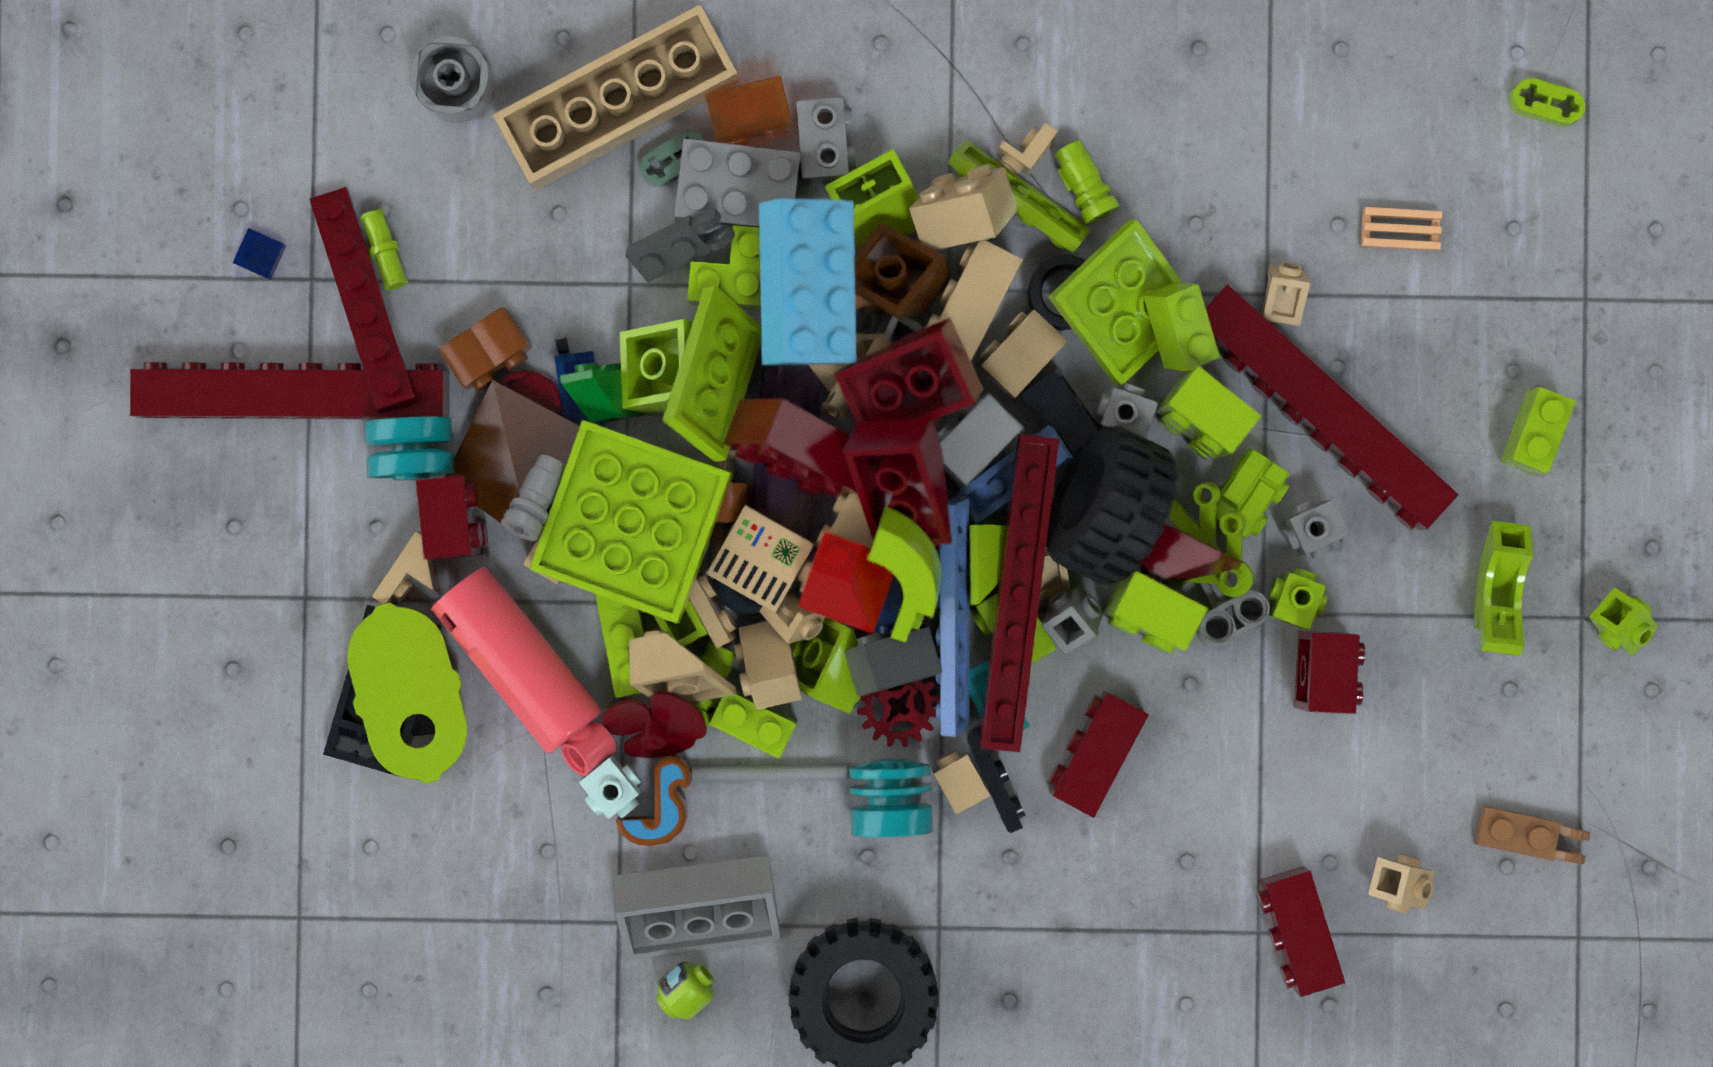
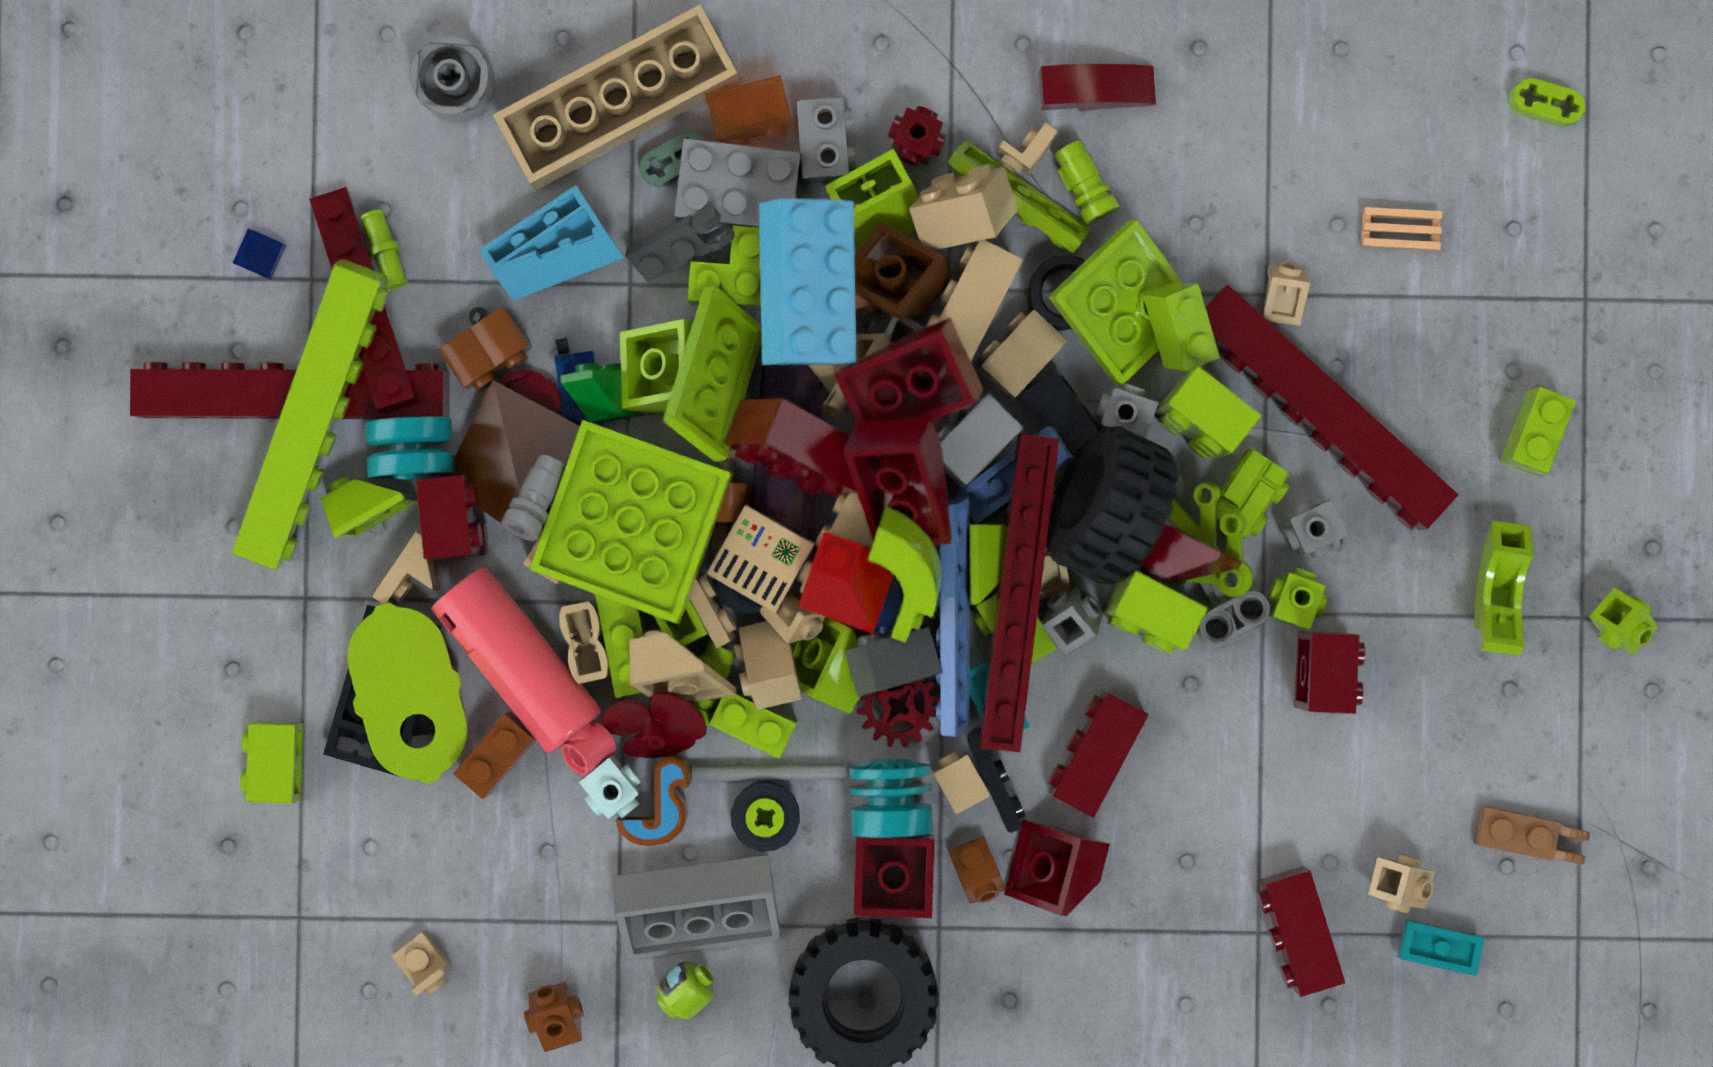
(273, 762): none -> lime brick
(310, 414): none -> lime brick
(360, 505): none -> lime slope
(423, 964): none -> tan bracket
(477, 314): none -> black piece
(495, 755): none -> dark orange brick
(550, 246): none -> medium azure wedge
(554, 1016): none -> dark orange brick
(587, 650): none -> tan brick
(767, 798): none -> black wheel
(894, 876): none -> dark red brick
(917, 150): none -> dark red brick
(977, 870): none -> dark orange bracket
(1055, 867): none -> dark red slope
(1096, 86): none -> dark red slope
(1441, 947): none -> teal plate

